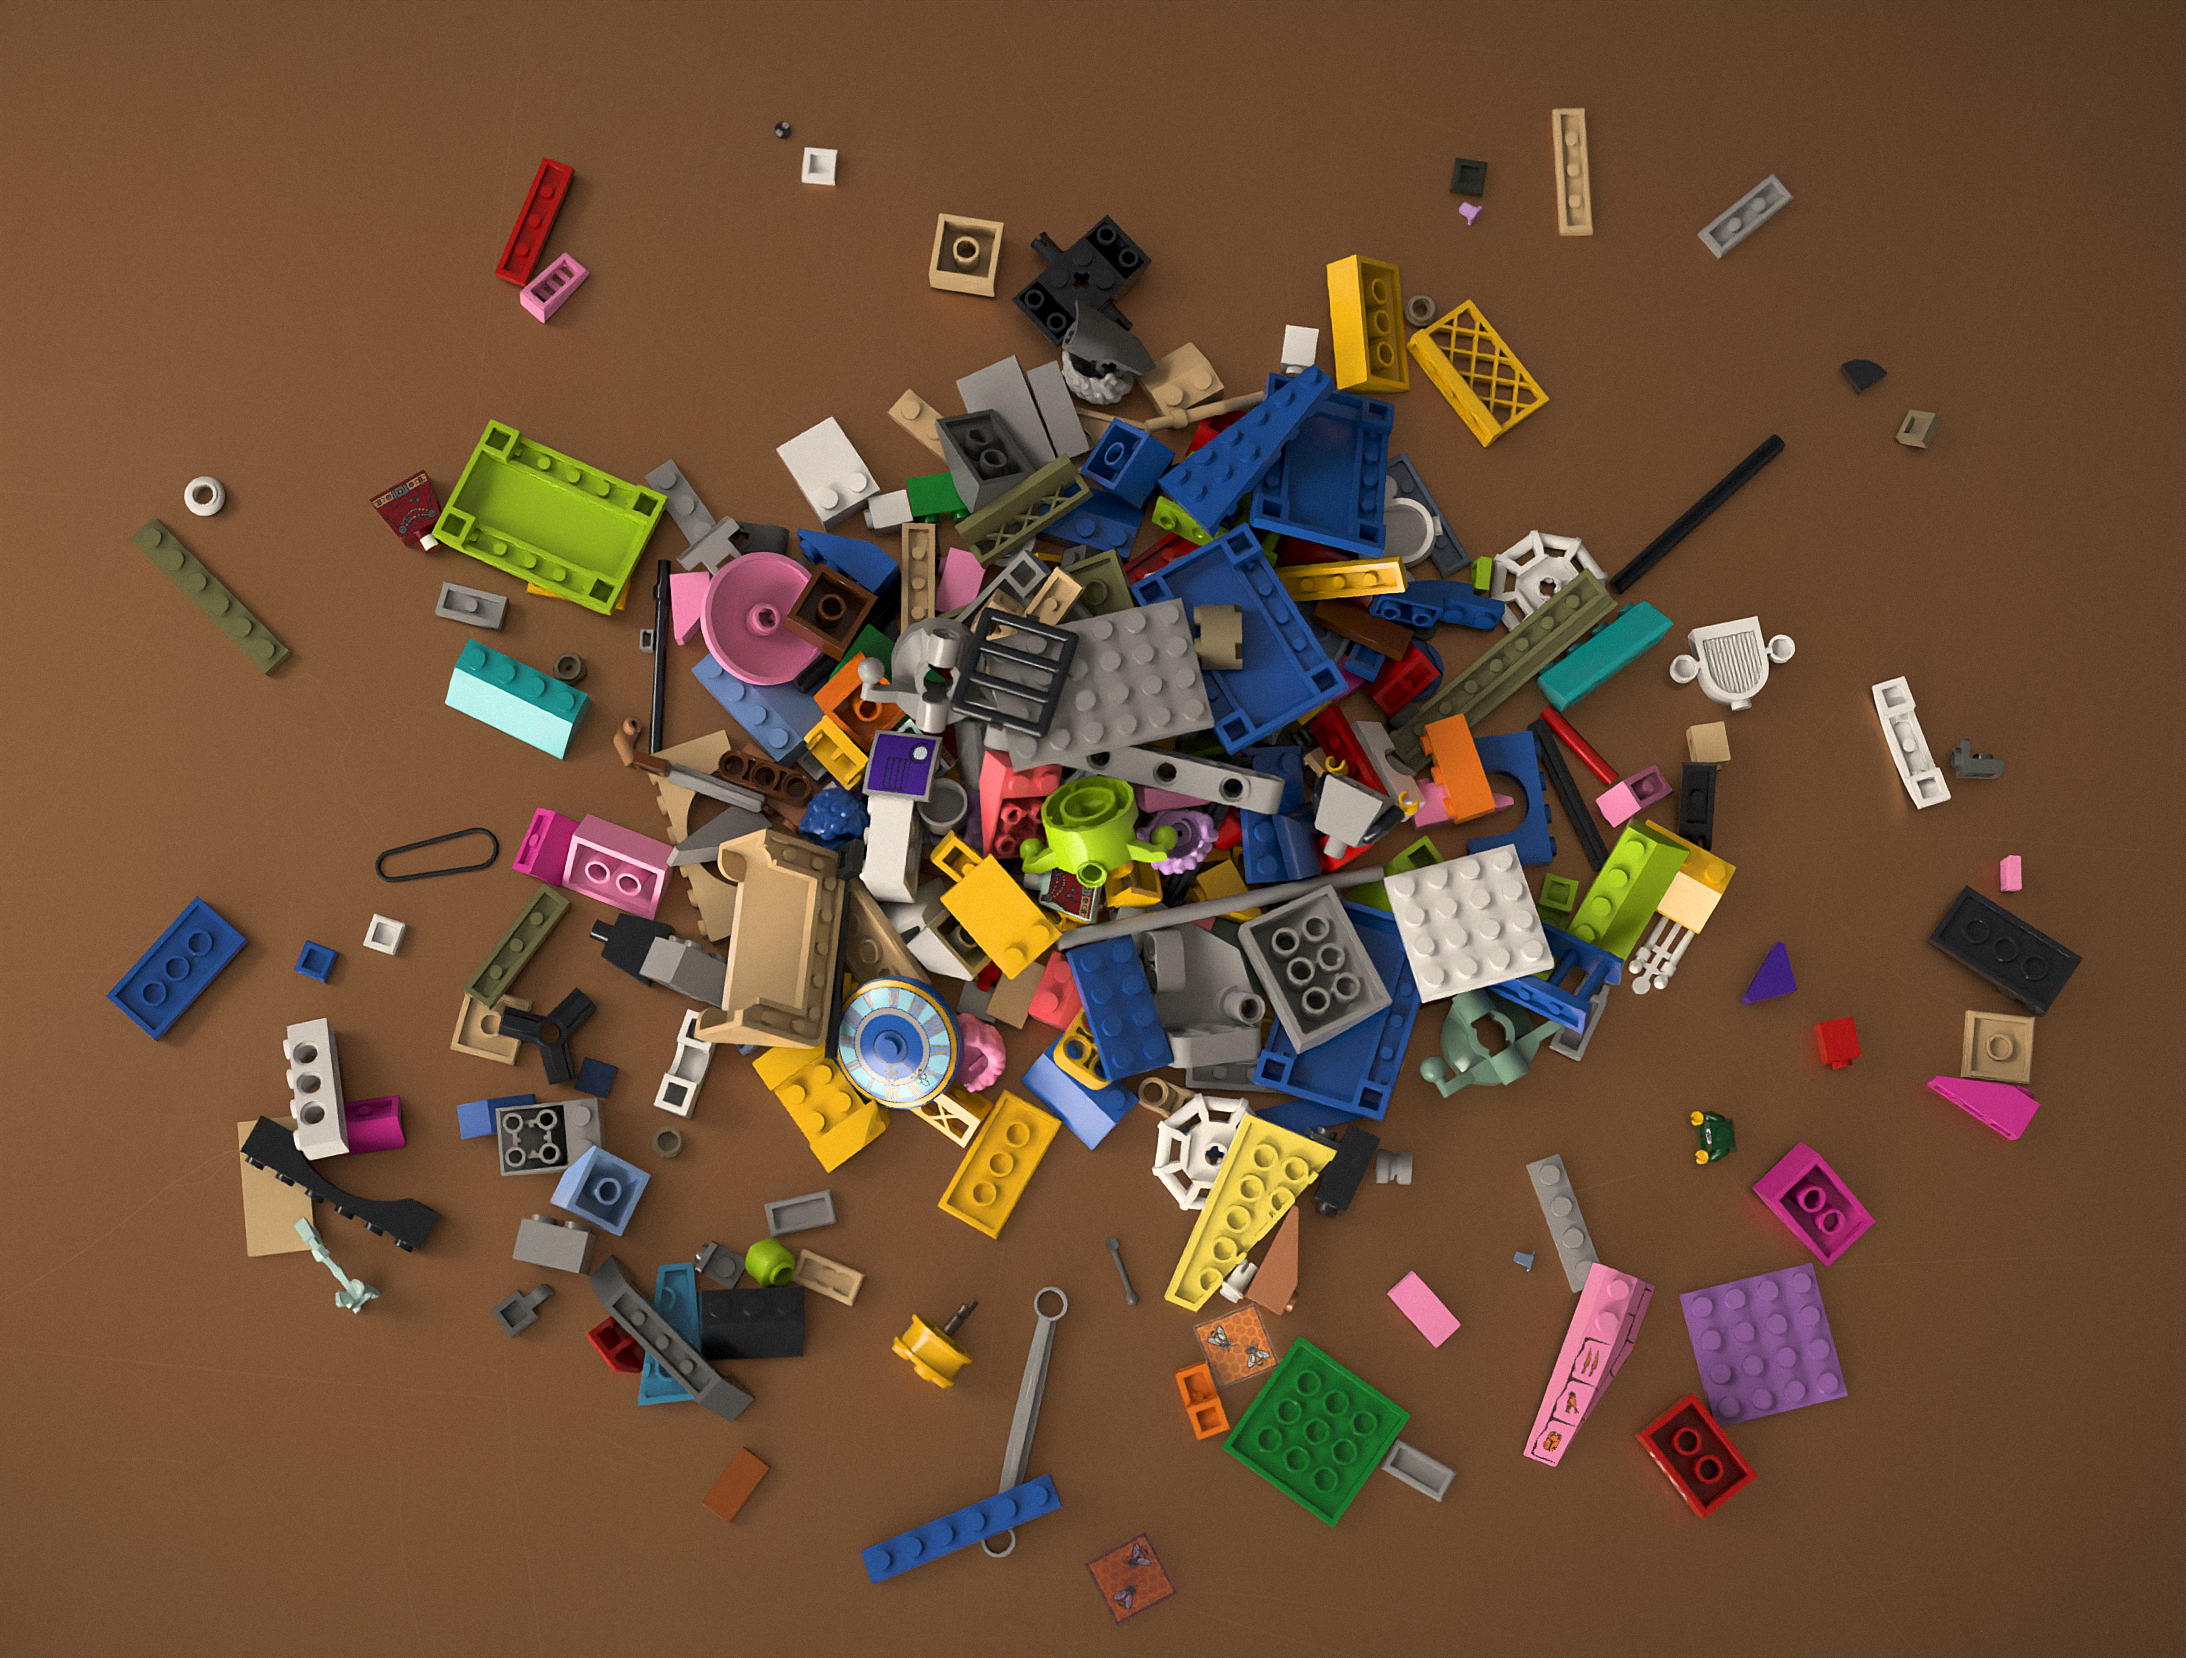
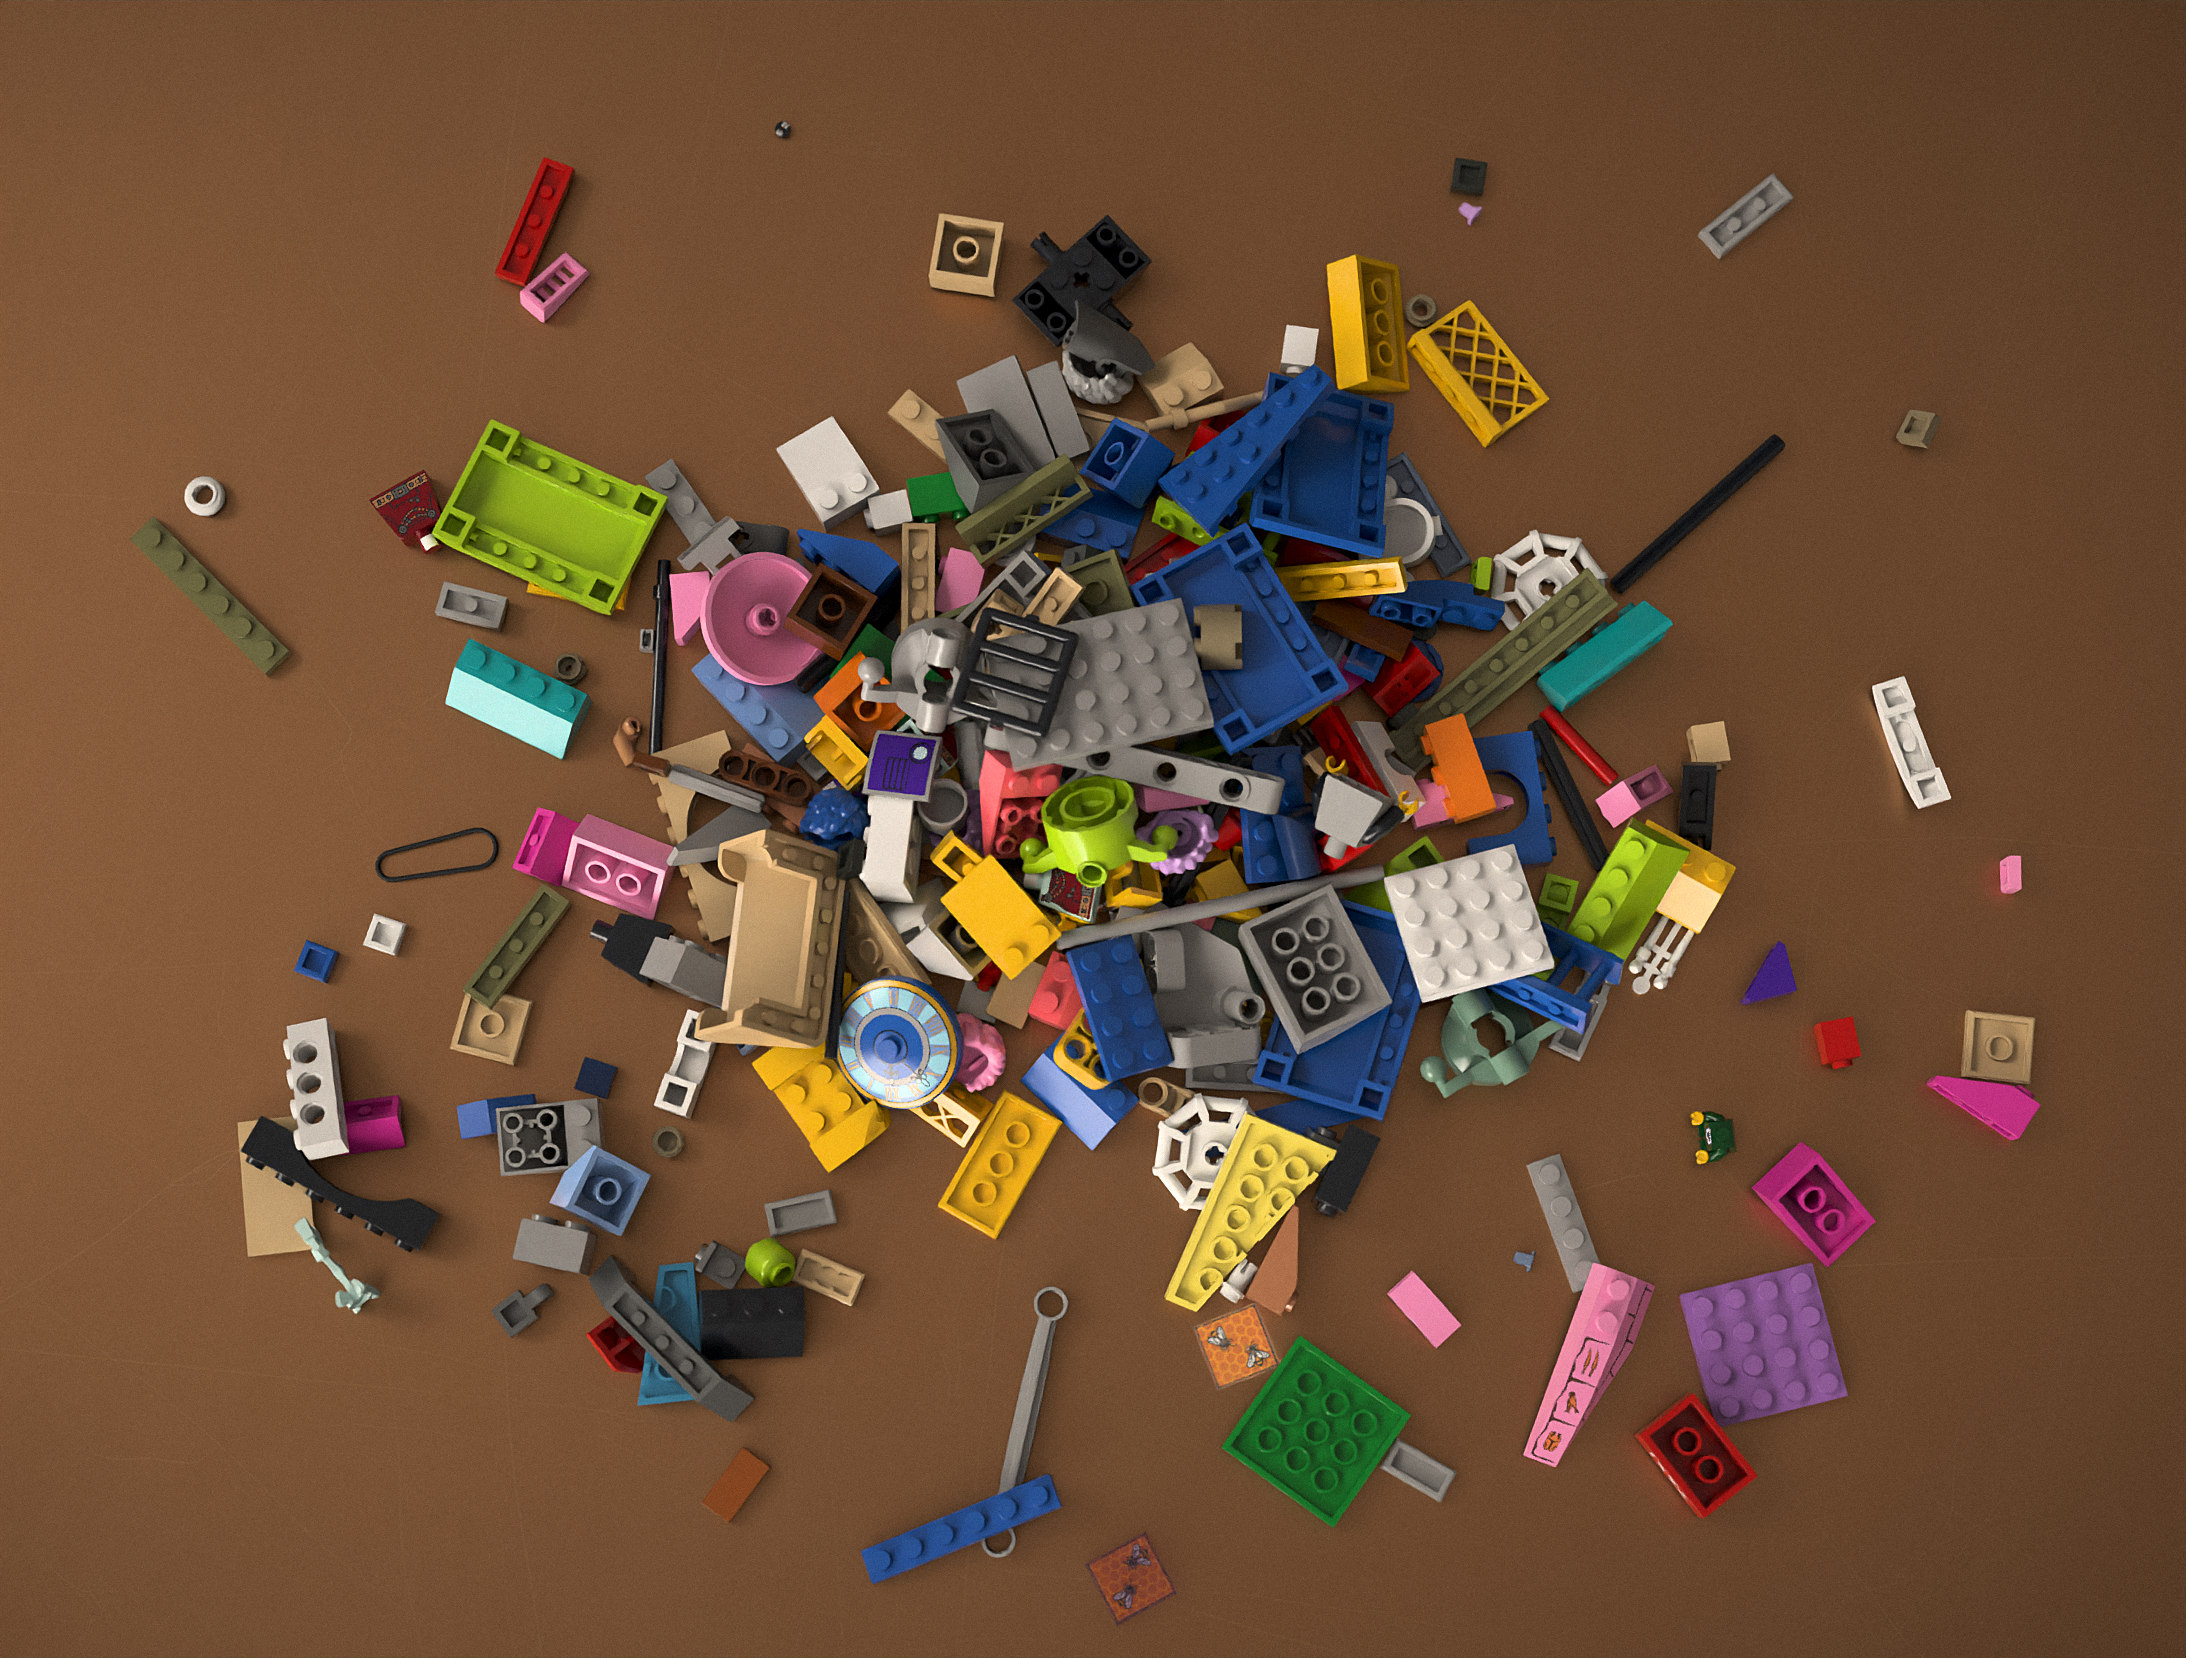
(177, 968): blue plate -> none
(566, 1017): black piece -> none
(819, 166): white tile -> none
(934, 1348): yellow wheel -> none
(1112, 1245): dark grey hinge -> none
(1201, 1400): orange slope -> none
(1394, 1166): light grey wheel -> none
(1572, 171): tan tile -> none
(1731, 661): white piece -> none
(1862, 373): black tile -> none
(1979, 766): dark grey bracket -> none
(2005, 951): black hinge -> none

